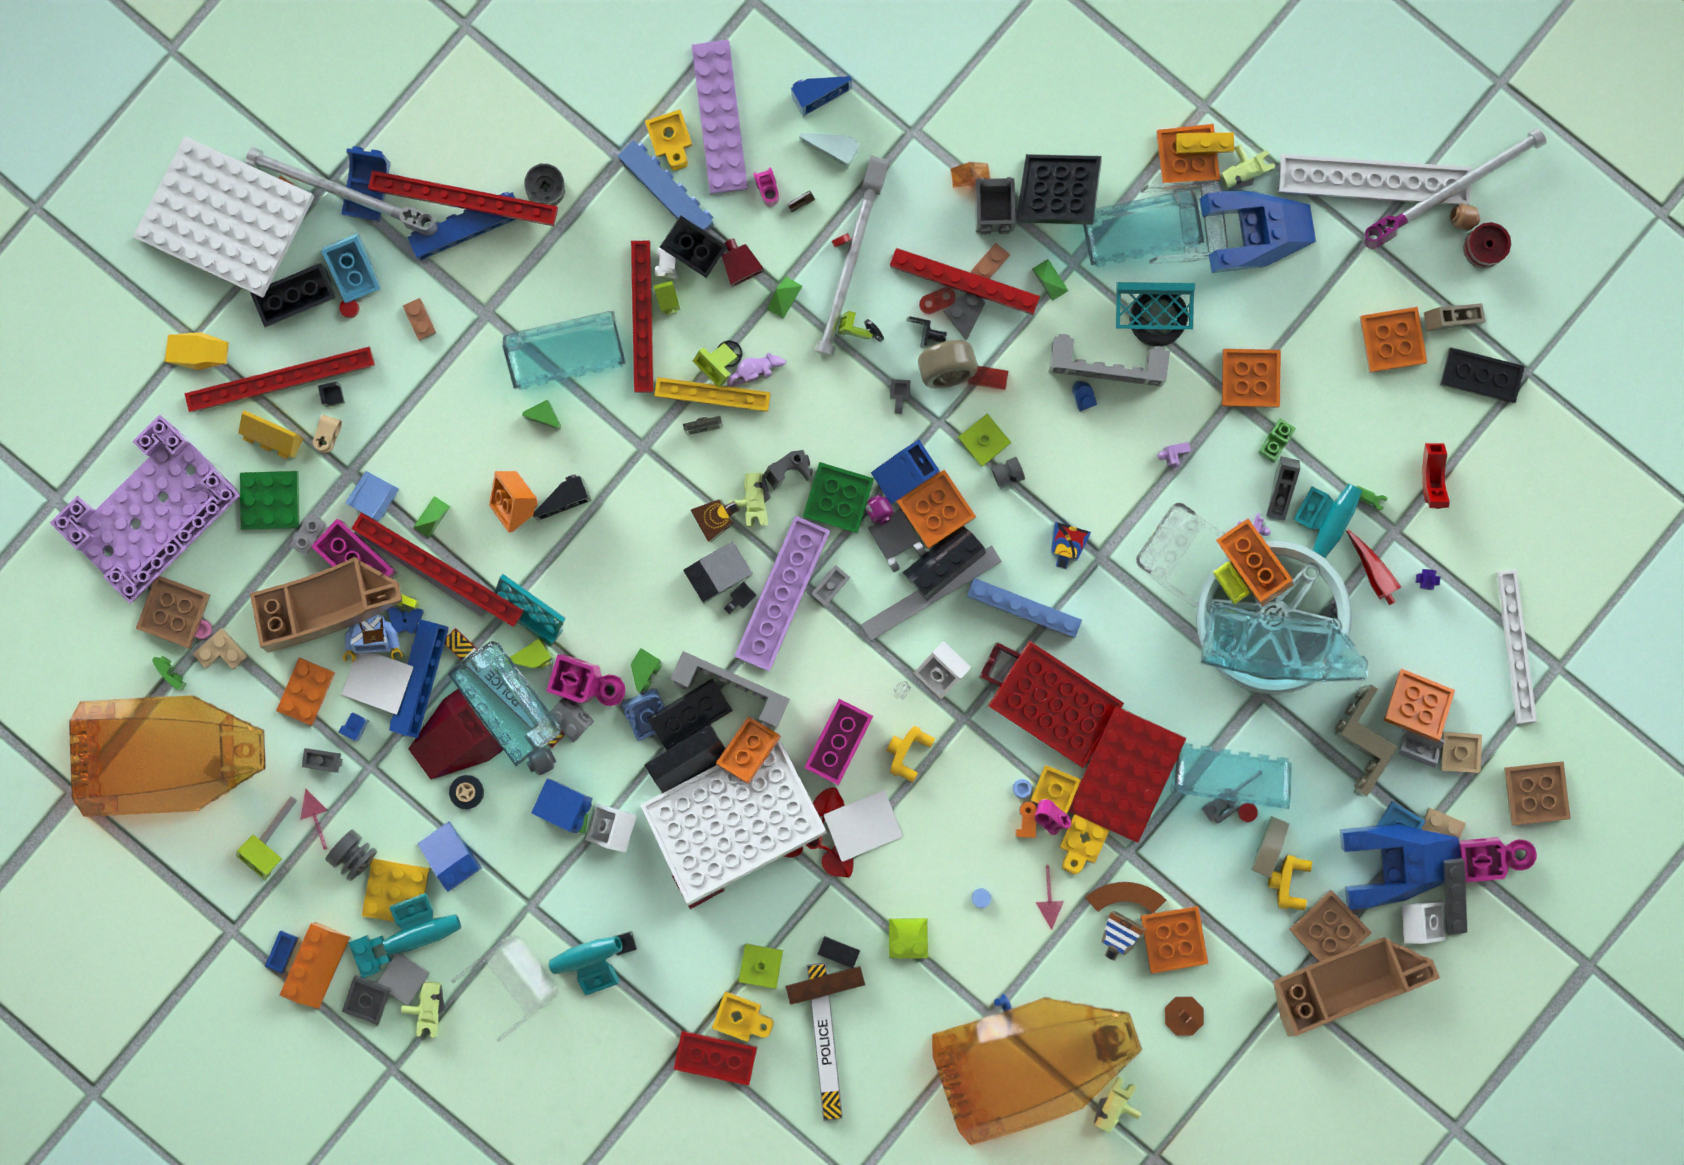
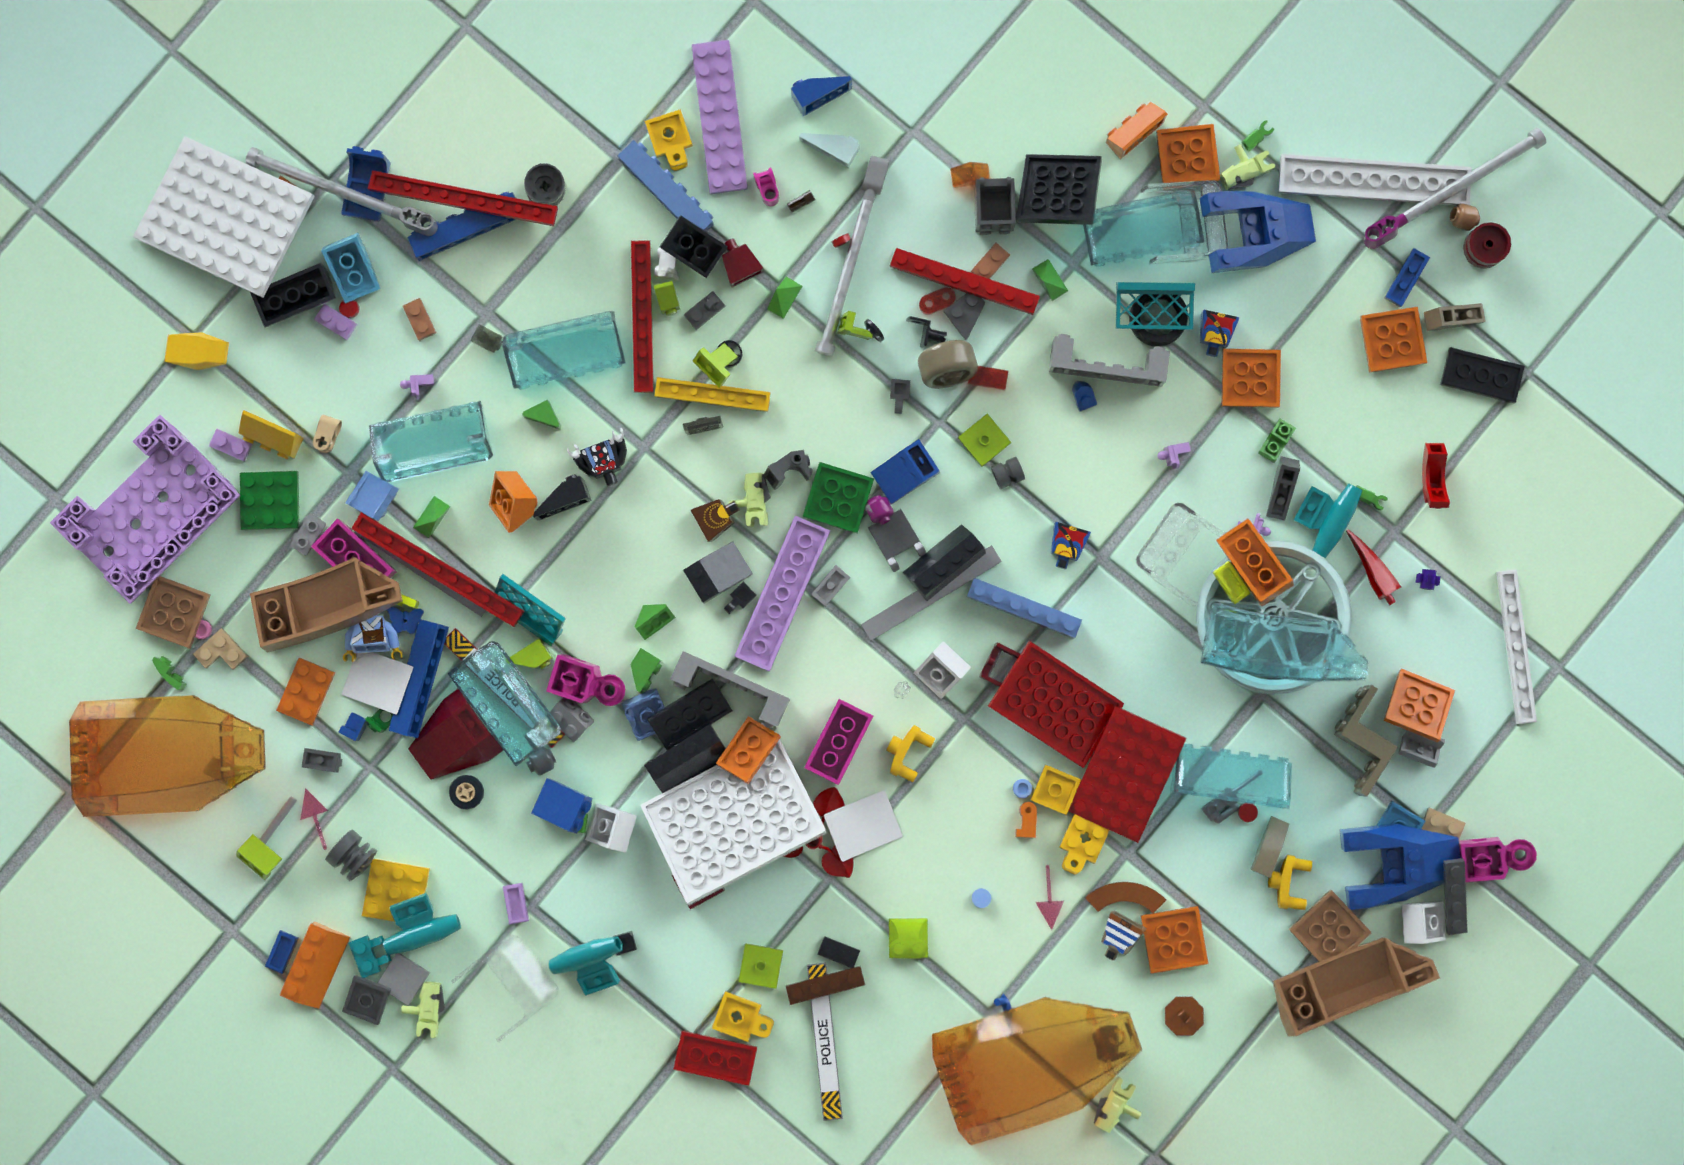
(230, 445): none -> lavender plate
(279, 379): red plate -> none
(331, 394): black panel -> none
(335, 321): none -> lavender plate
(376, 723): none -> green bracket
(416, 381): none -> lavender piece
(430, 442): none -> clear light blue windscreen
(449, 856): slope -> none
(487, 339): none -> clear smoke bracket
(515, 903): none -> lavender plate
(602, 458): none -> torso
(653, 619): none -> bright green slope
(704, 310): none -> dark grey hinge
(751, 368): lavender animal -> none
(936, 509): orange plate -> none
(1050, 817): dark pink piece -> none
(1135, 129): none -> orange slope
(1205, 143): yellow plate -> none
(1216, 330): none -> torso
(1256, 136): none -> bright green bar
(1407, 277): none -> blue plate
(1461, 752): tan plate -> none
(1537, 793): medium nougat plate -> none

